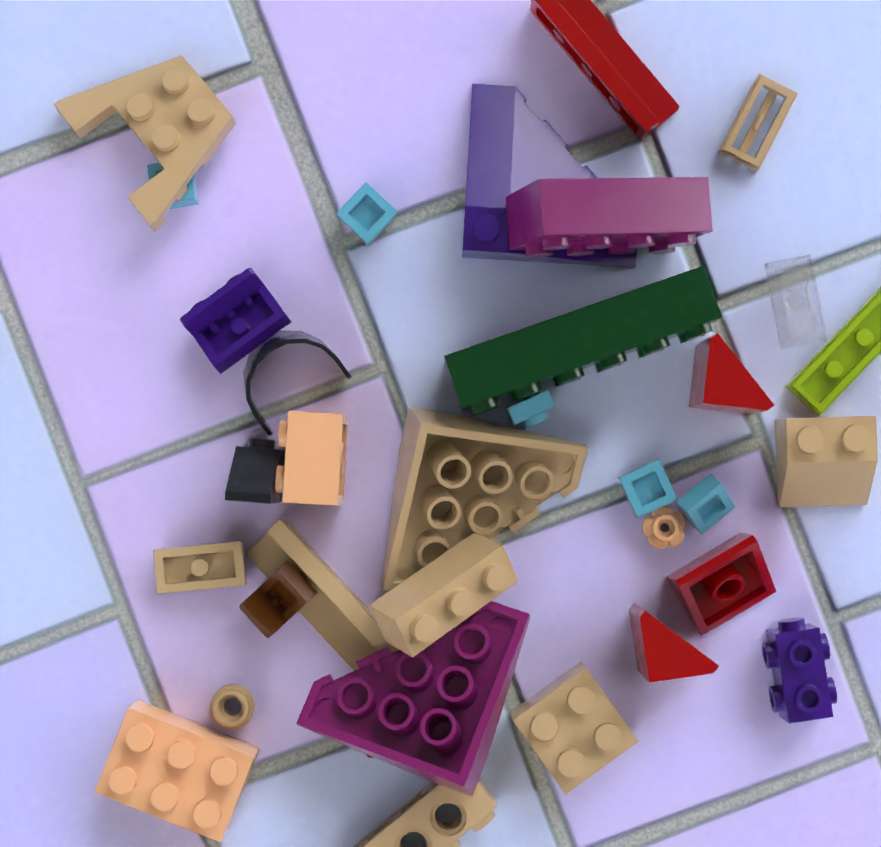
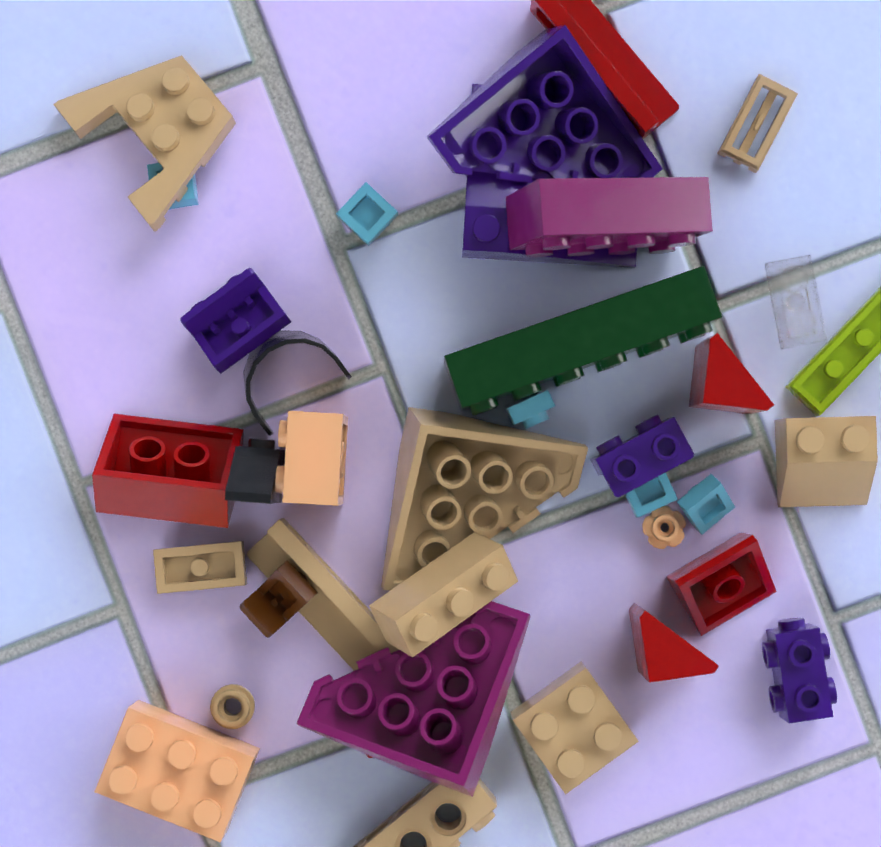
(166, 470): none -> red slope
(544, 120): none -> dark purple slope
(642, 457): none -> dark purple bracket

